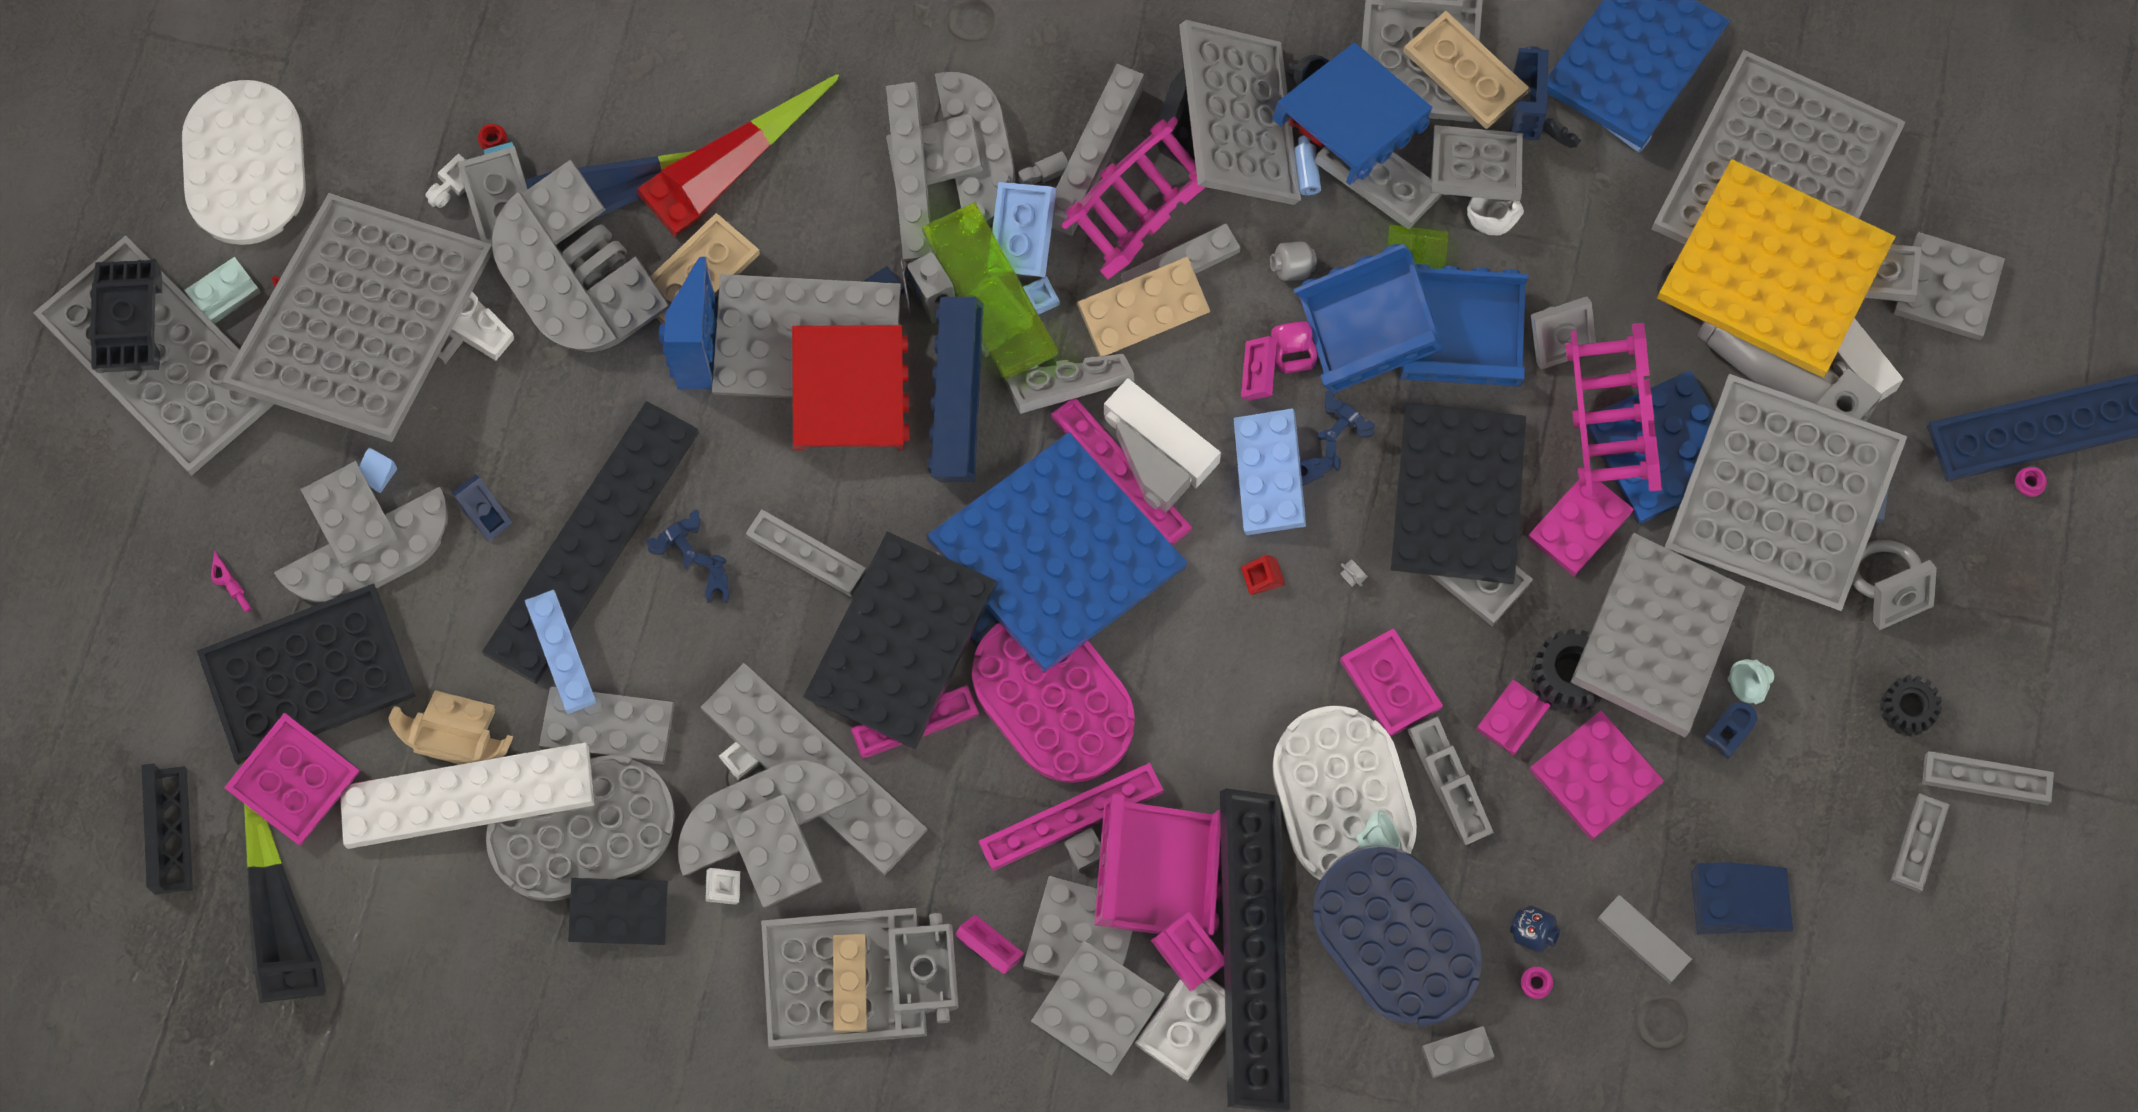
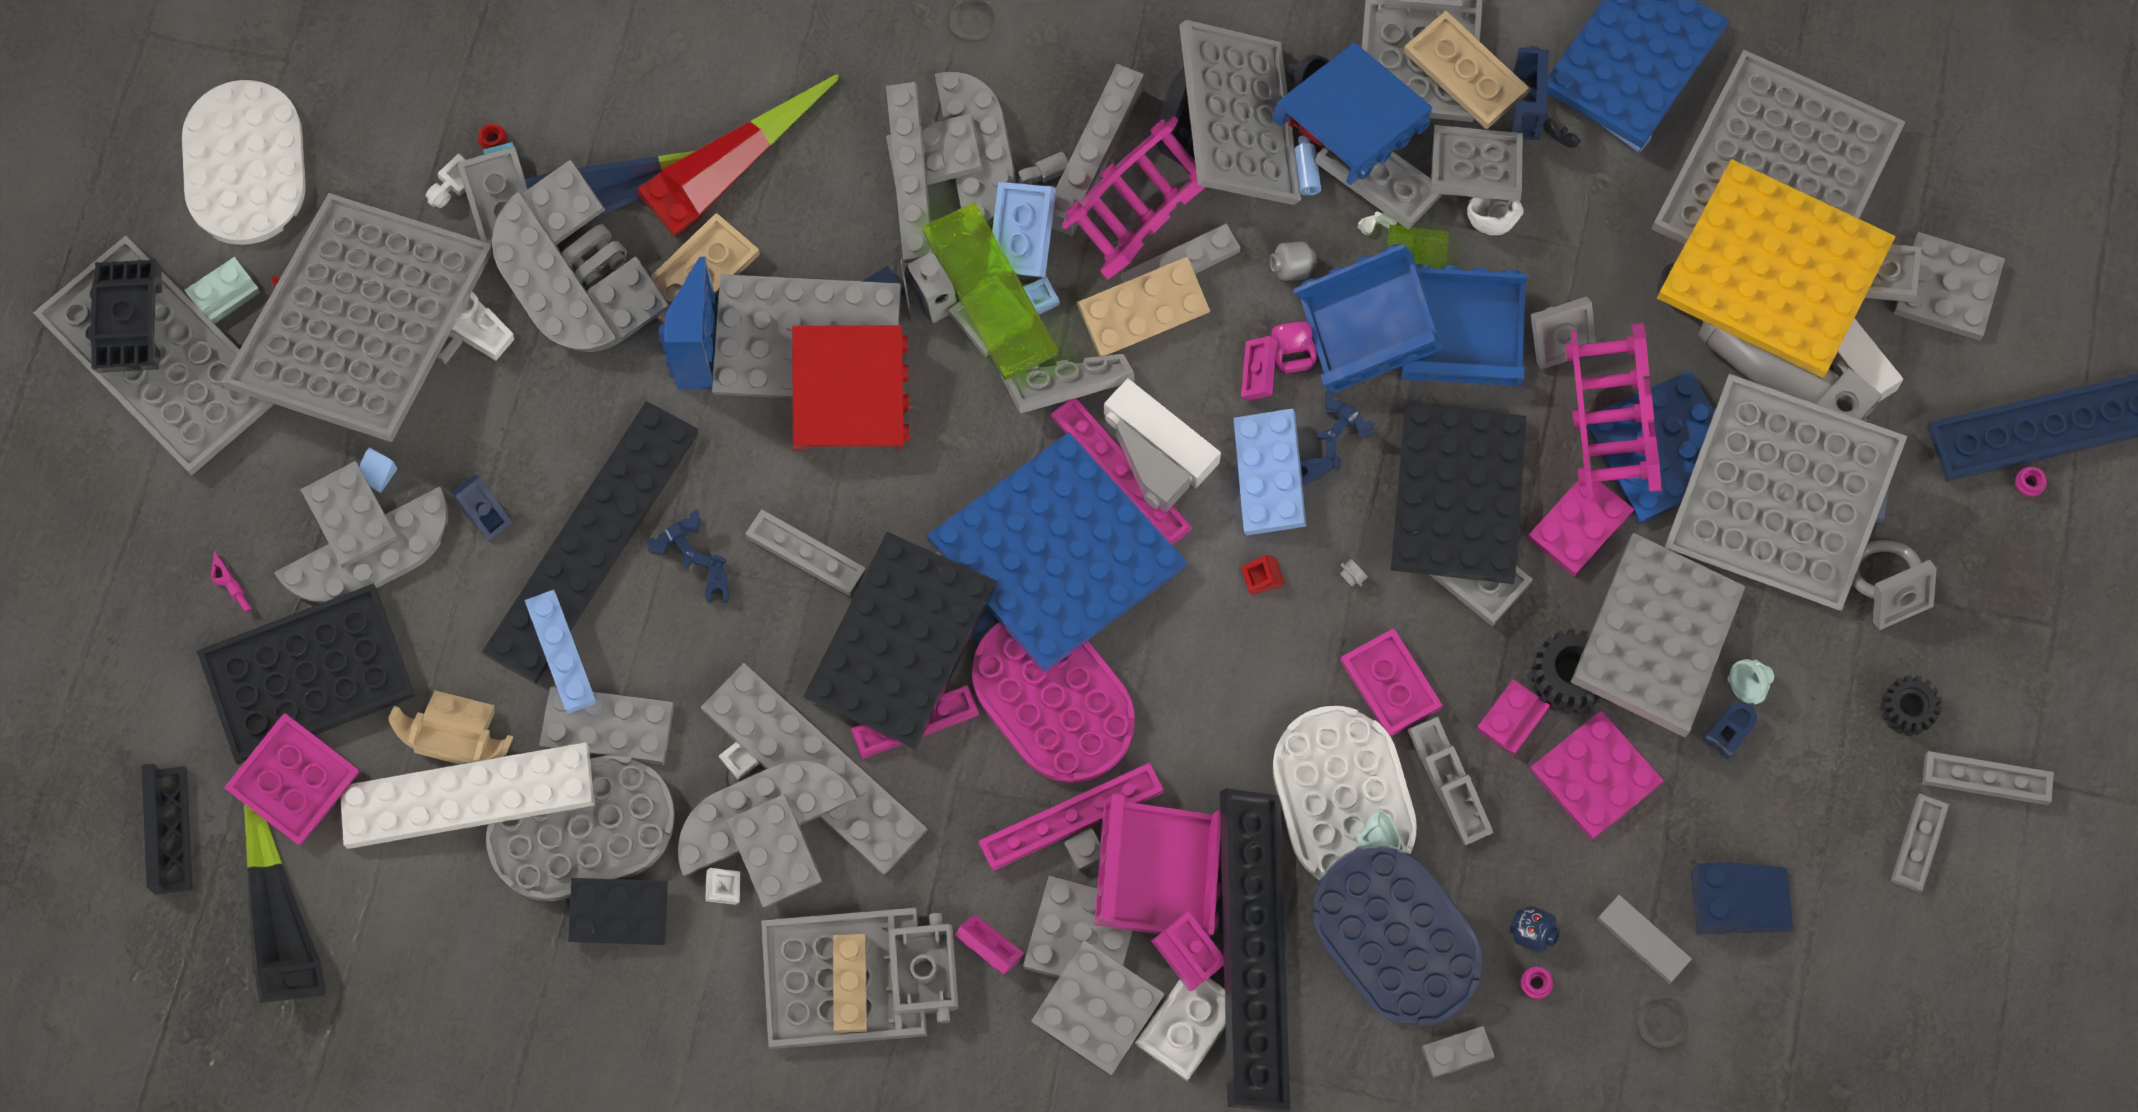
(957, 389): dark blue brick -> none
(1368, 224): none -> white piece

